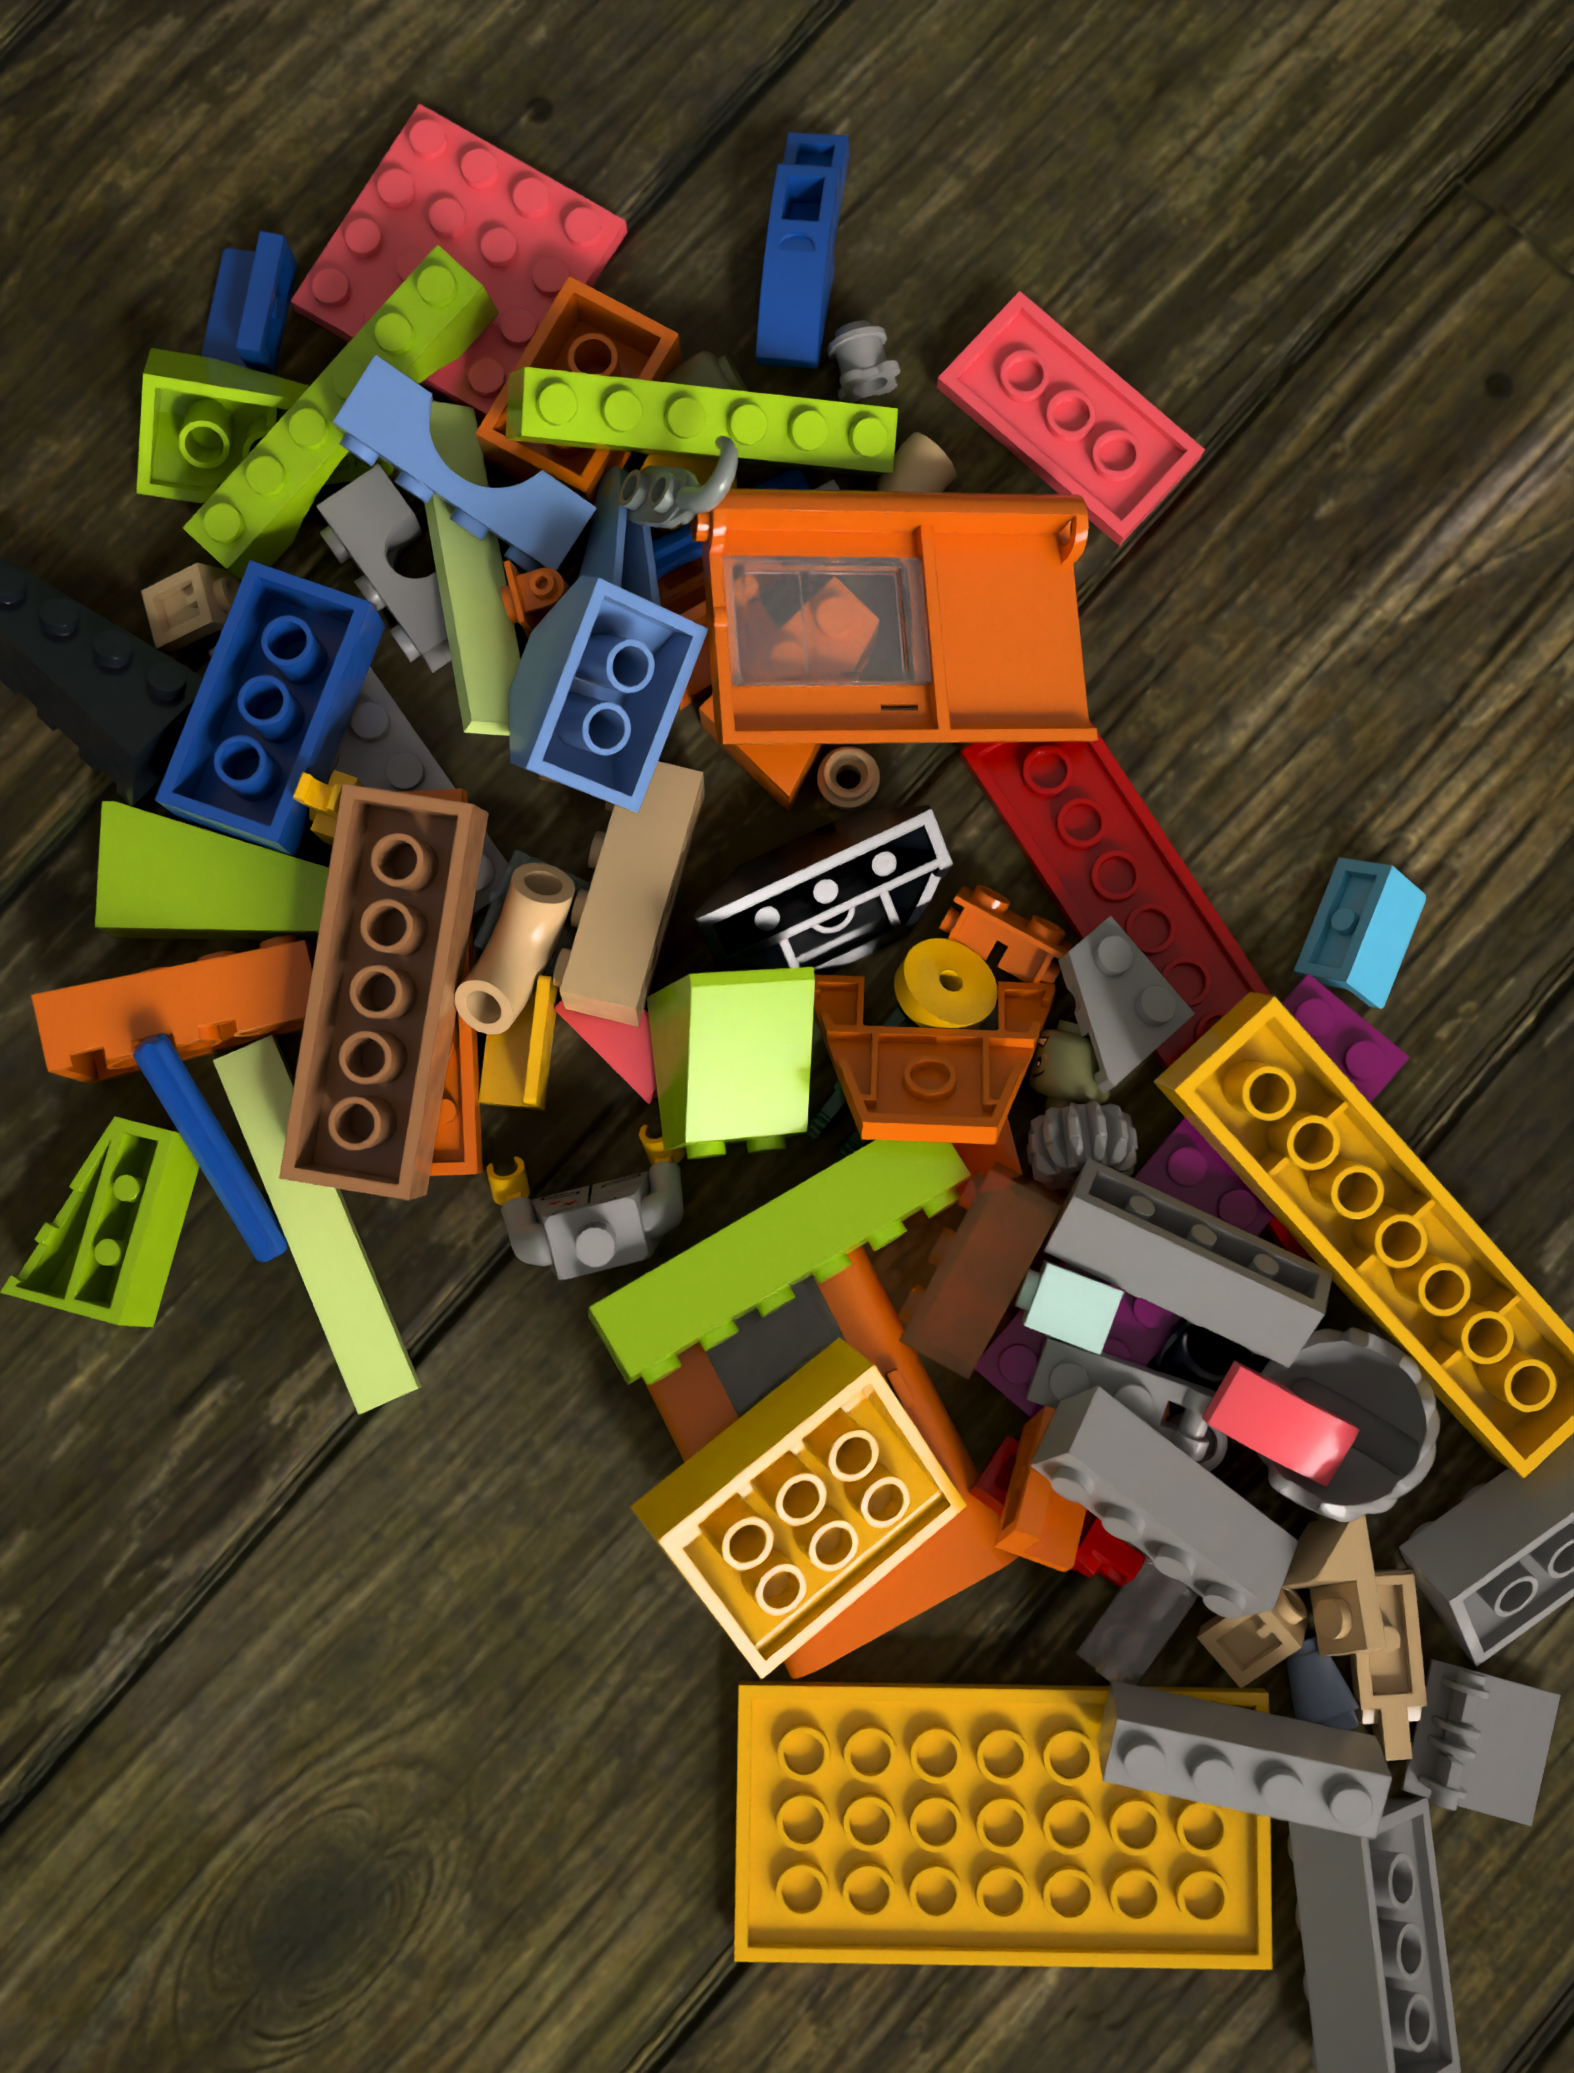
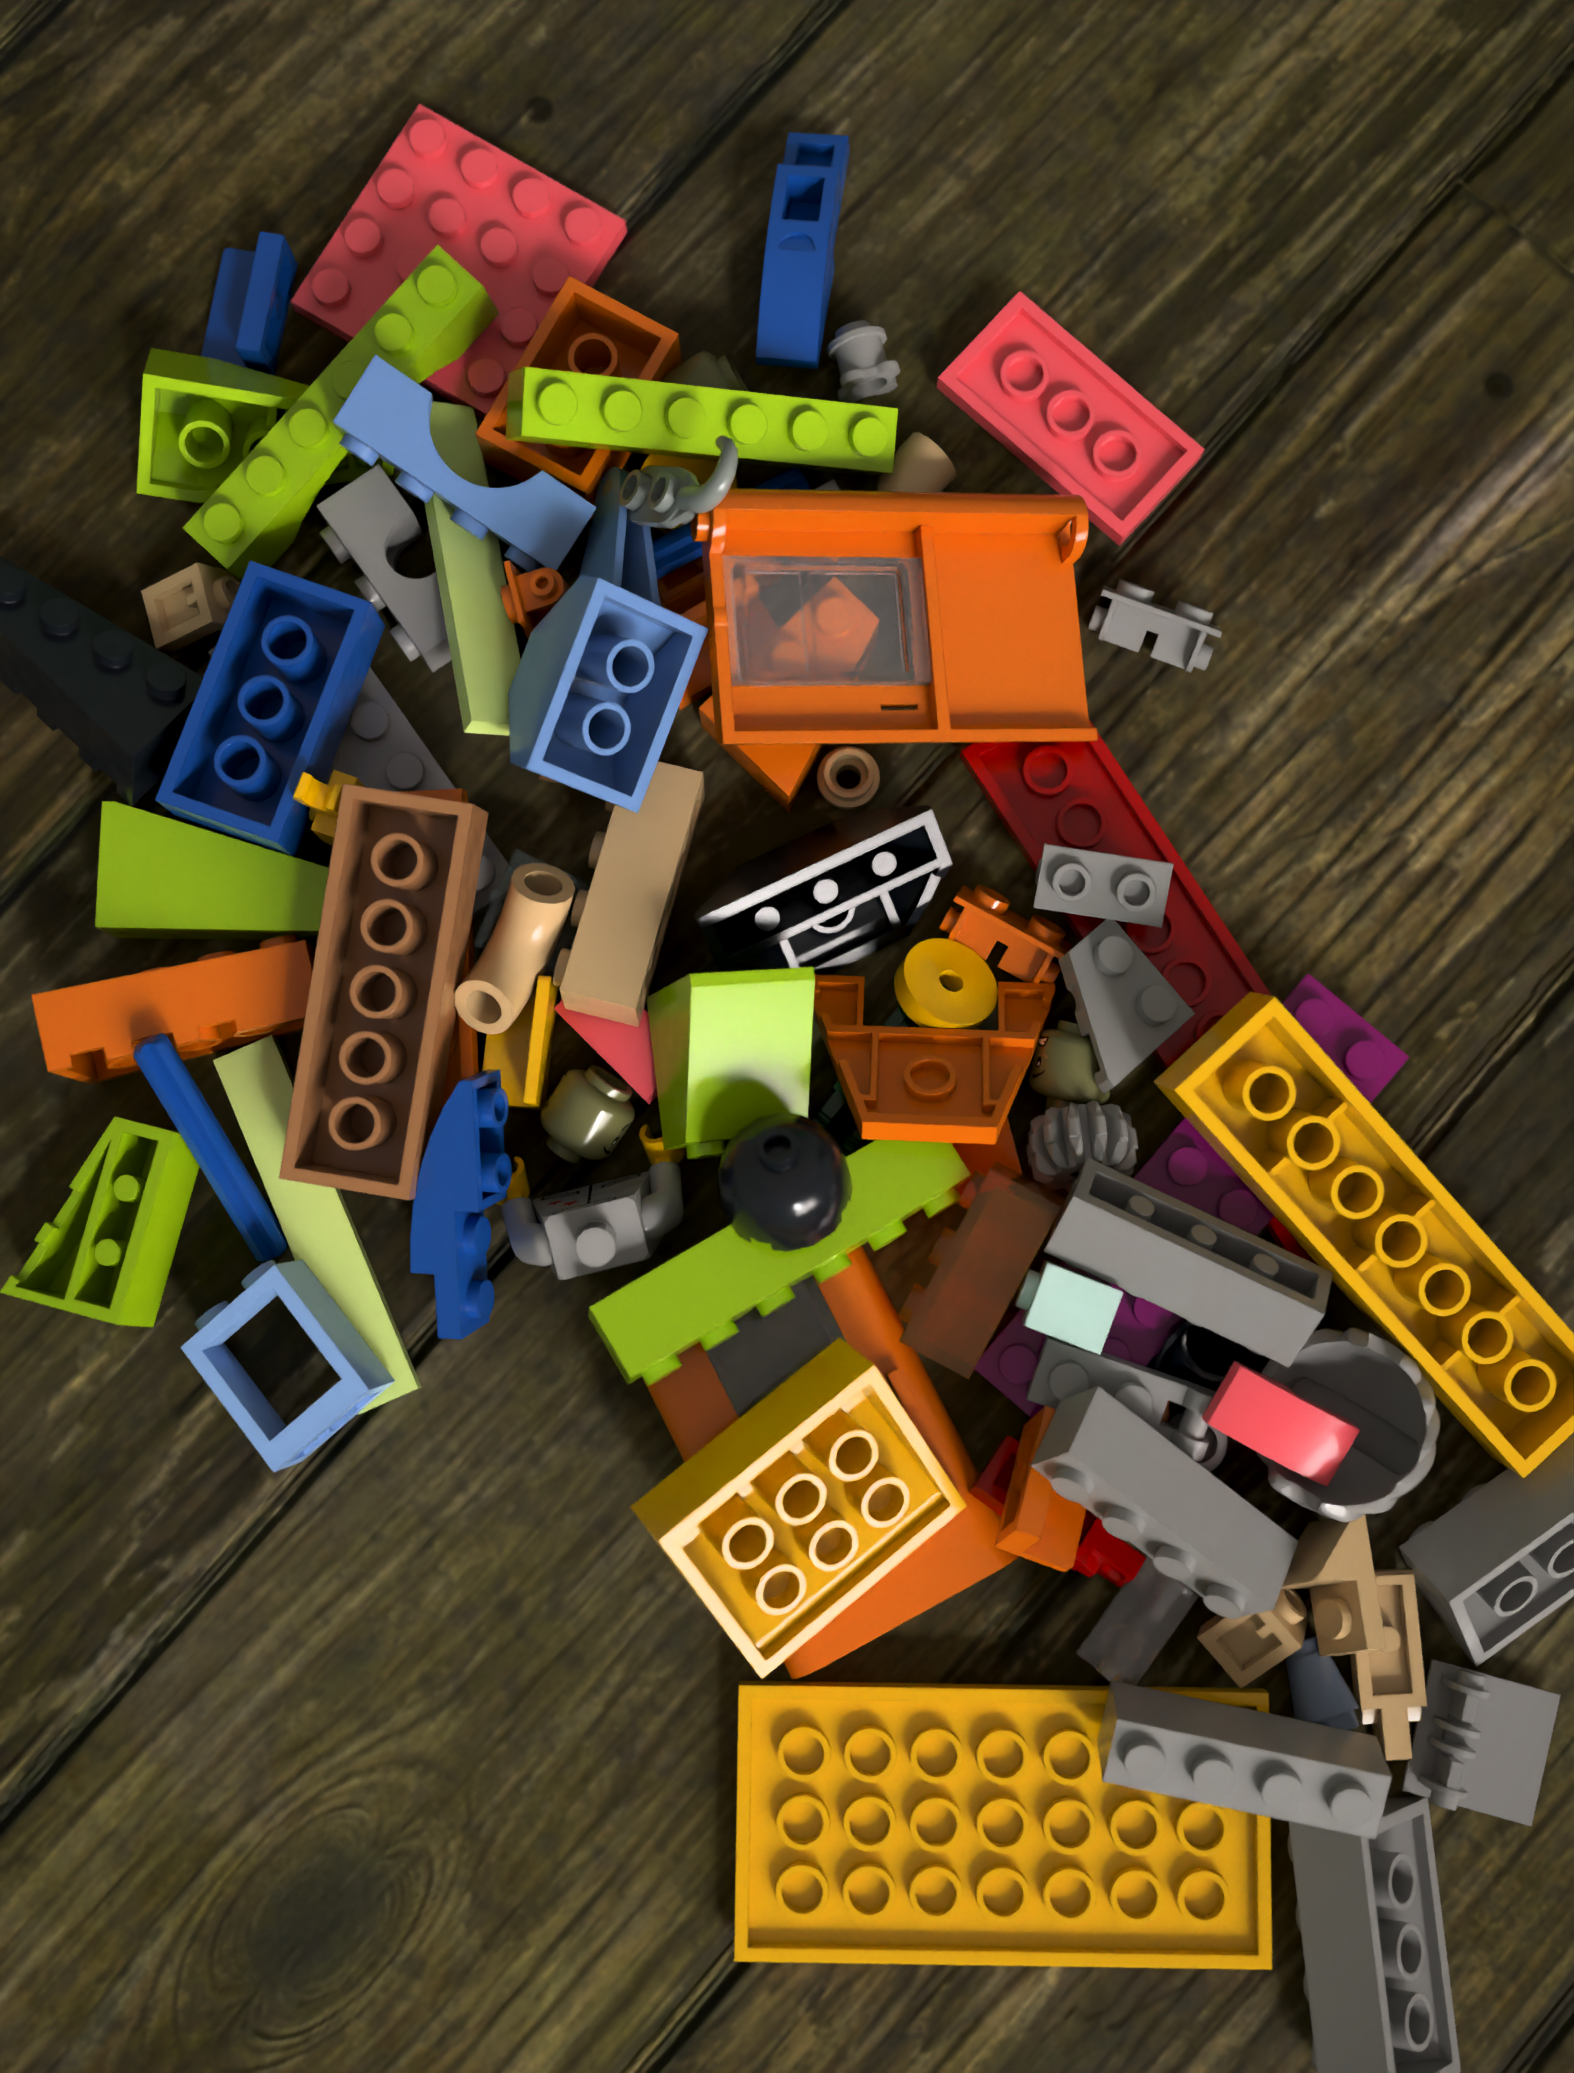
(353, 1360): none -> light blue window
(457, 1180): none -> blue slope
(587, 1114): none -> olive head
(784, 1182): none -> black cylinder
(1102, 885): none -> light grey hinge
(1179, 631): none -> light grey hinge
(1362, 929): medium azure panel -> none

